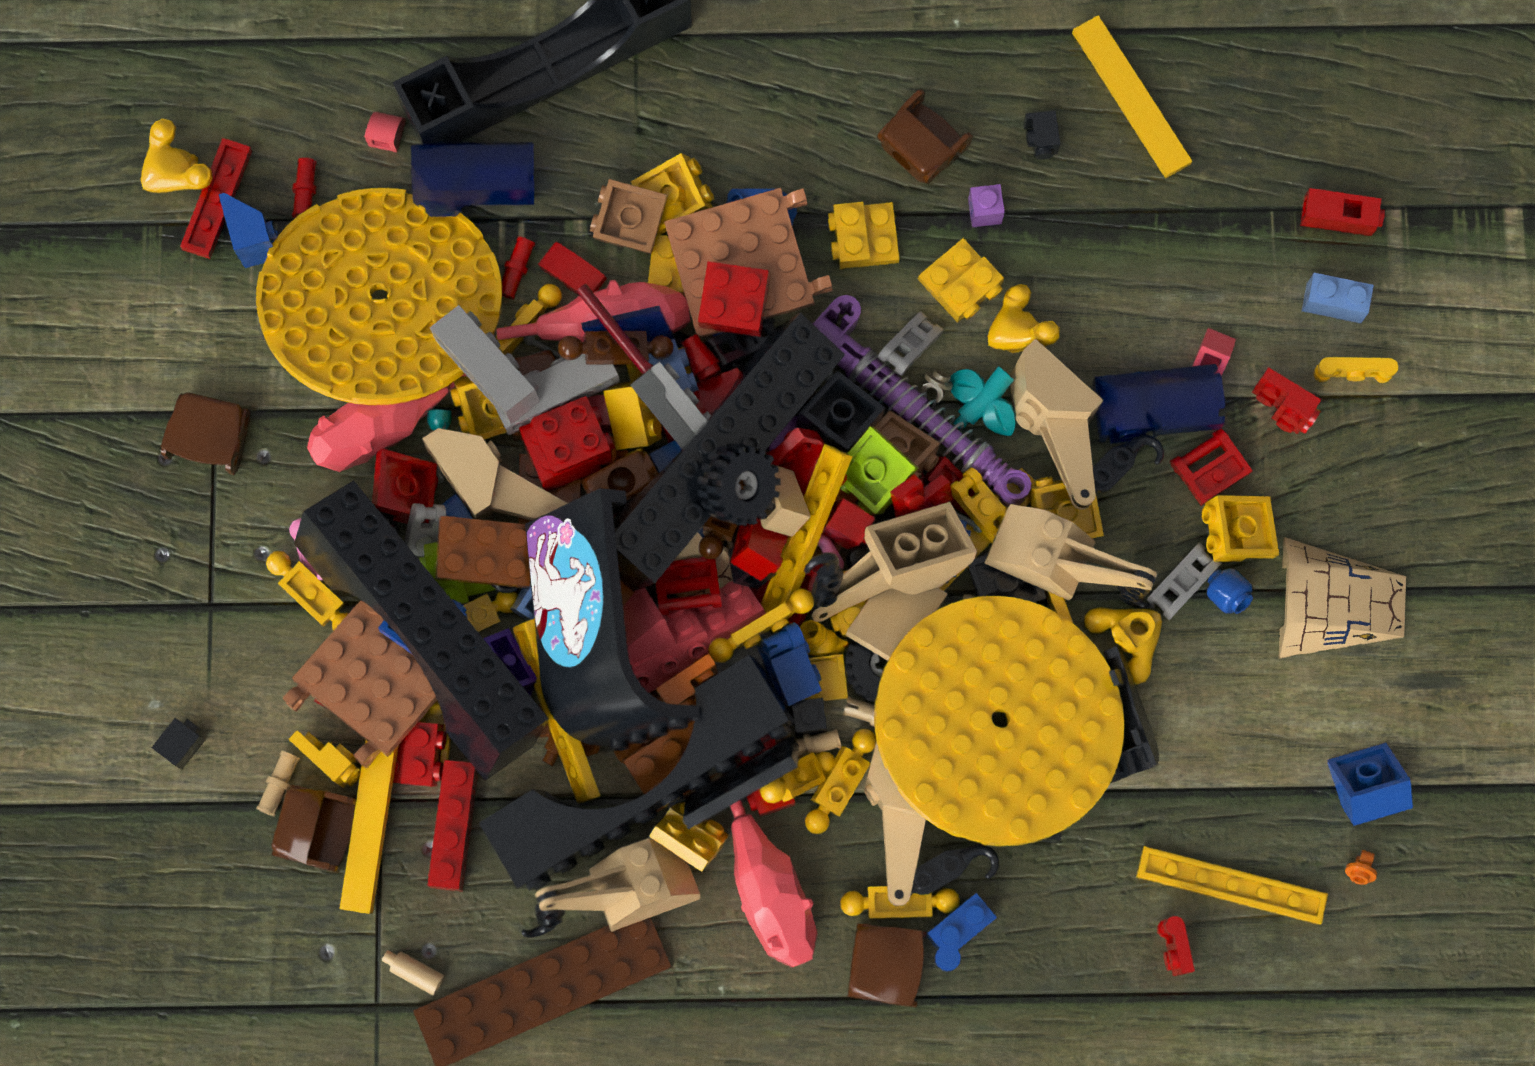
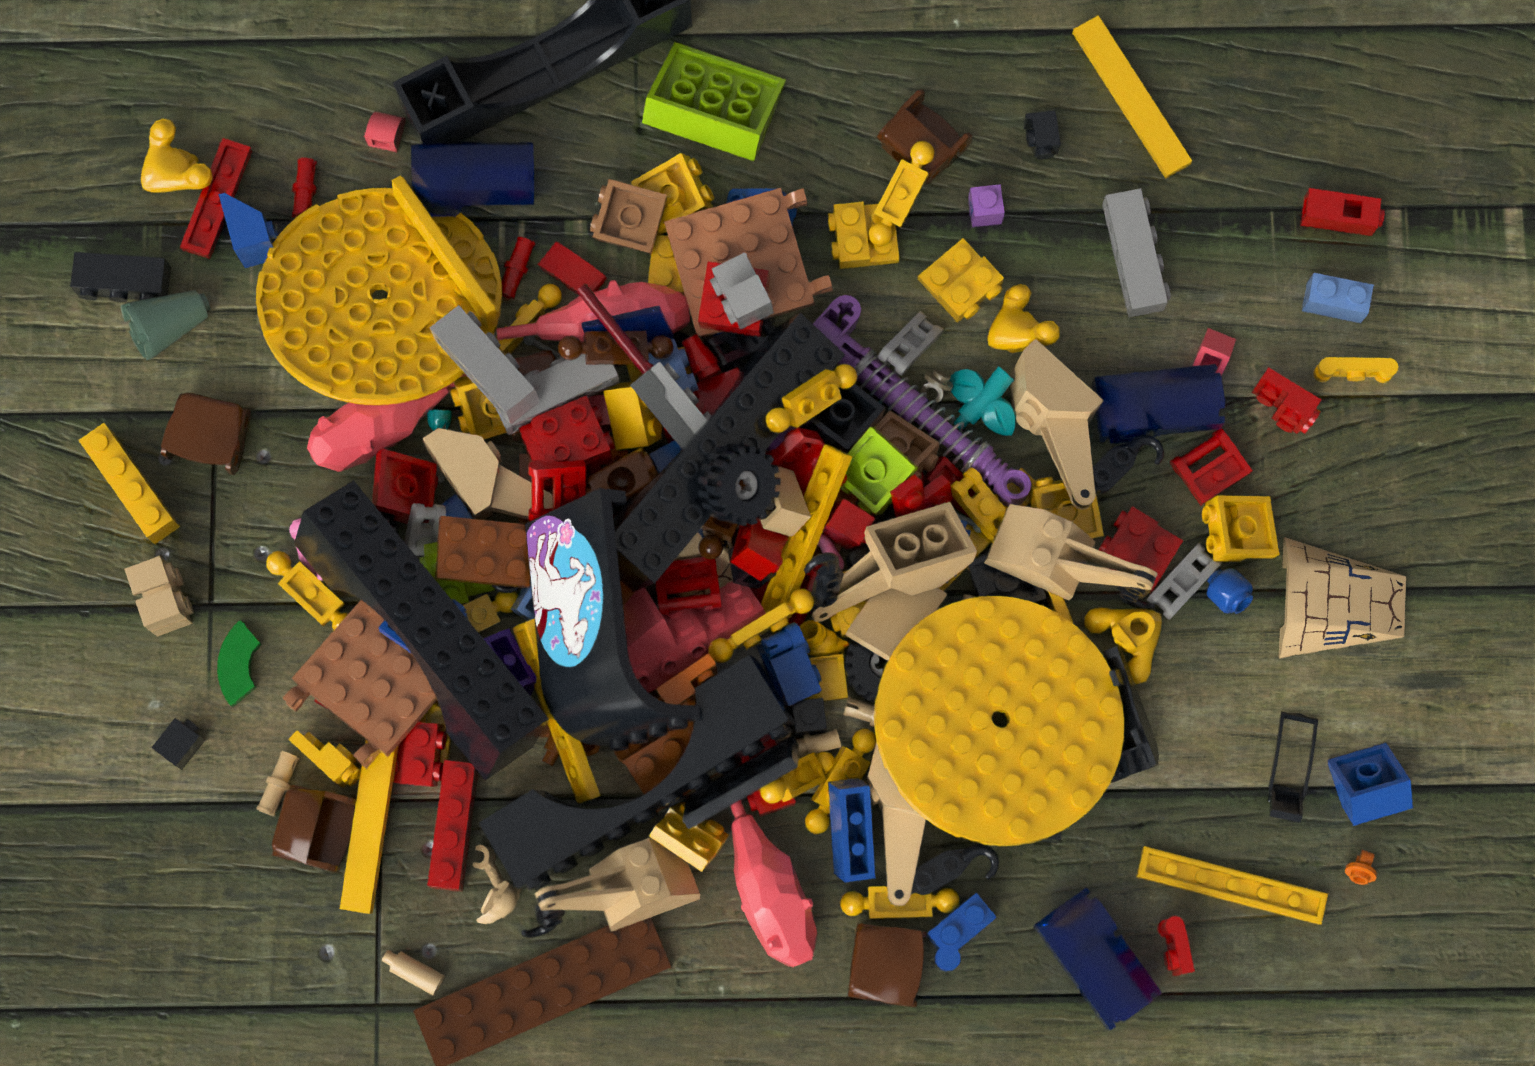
(119, 276): none -> black brick
(129, 483): none -> yellow brick
(163, 320): none -> sand green cone
(163, 602): none -> tan piece
(235, 663): none -> green tile
(444, 252): none -> yellow tile
(500, 899): none -> tan piece
(568, 484): none -> red plate
(713, 101): none -> lime slope
(743, 291): none -> light grey brick
(811, 398): none -> yellow plate
(851, 830): none -> blue brick
(901, 193): none -> yellow plate
(1096, 960): none -> clear blue brick
(1135, 252): none -> light grey brick
(1142, 542): none -> red plate
(1286, 801): none -> black piece

